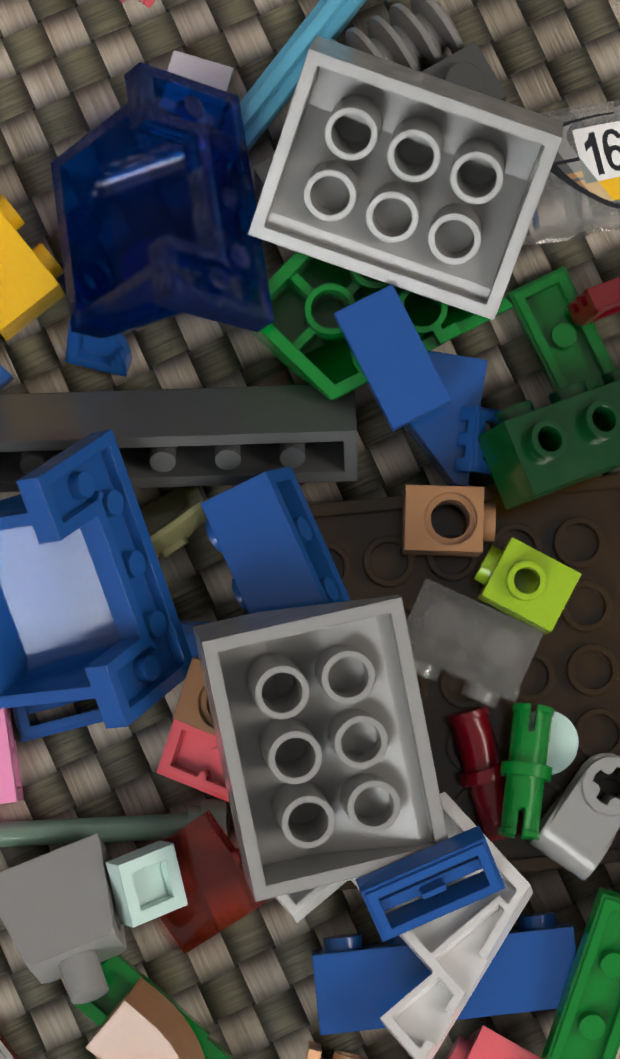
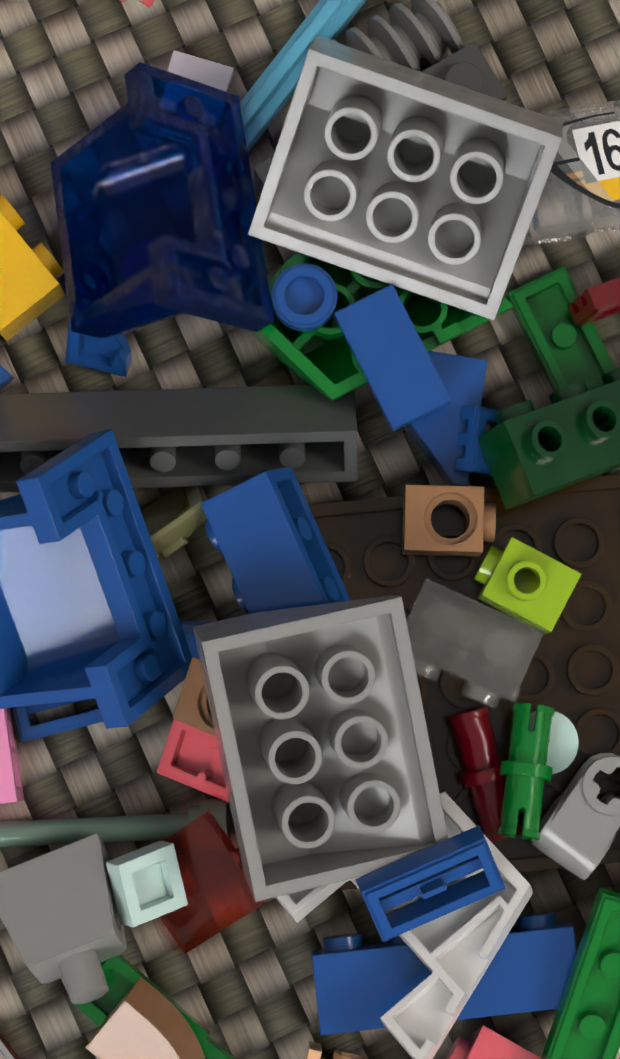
(304, 297): none -> blue tile

